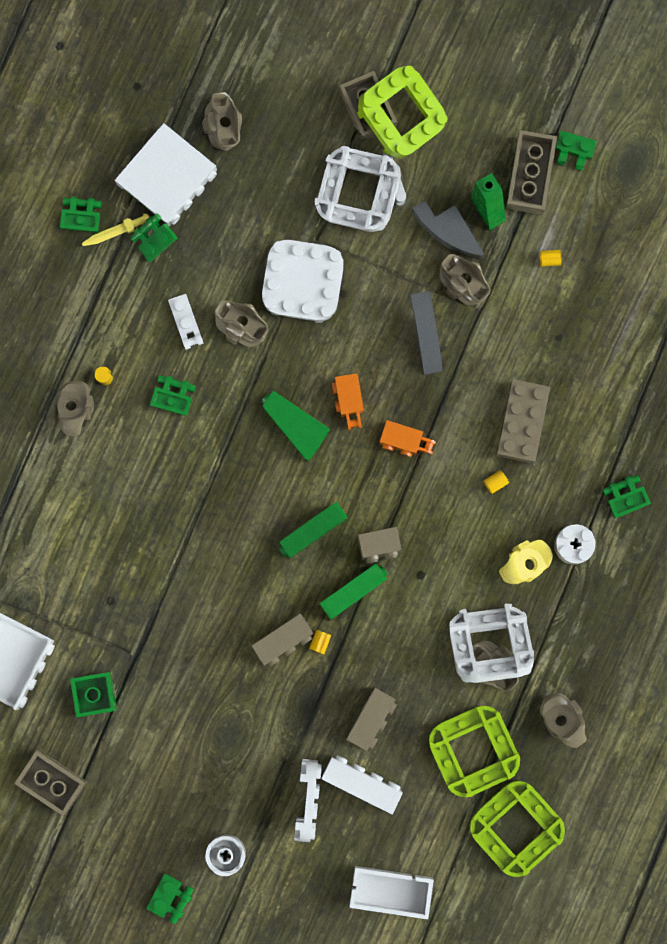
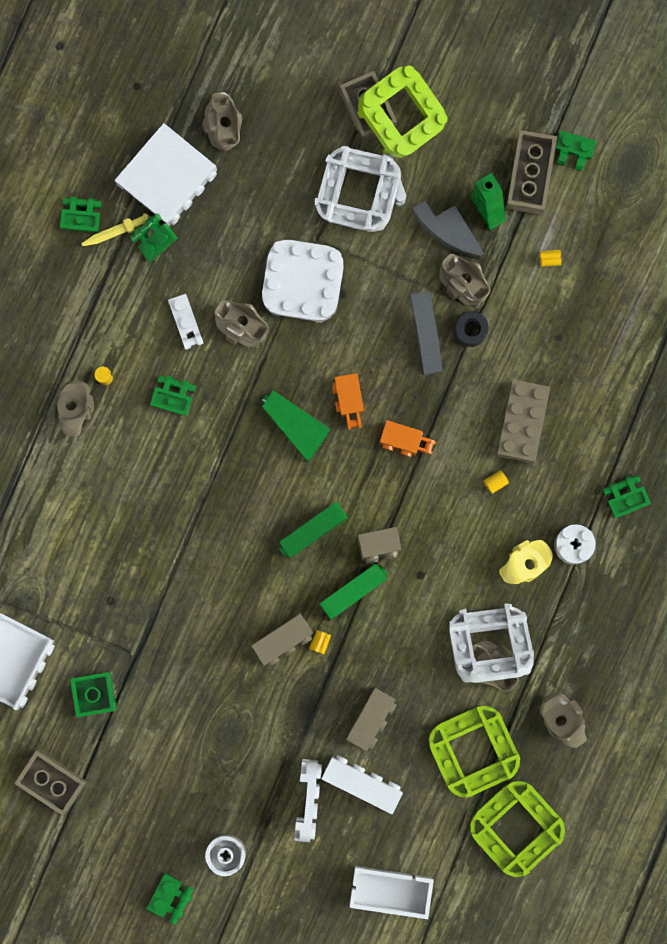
(462, 337): none -> black tyre

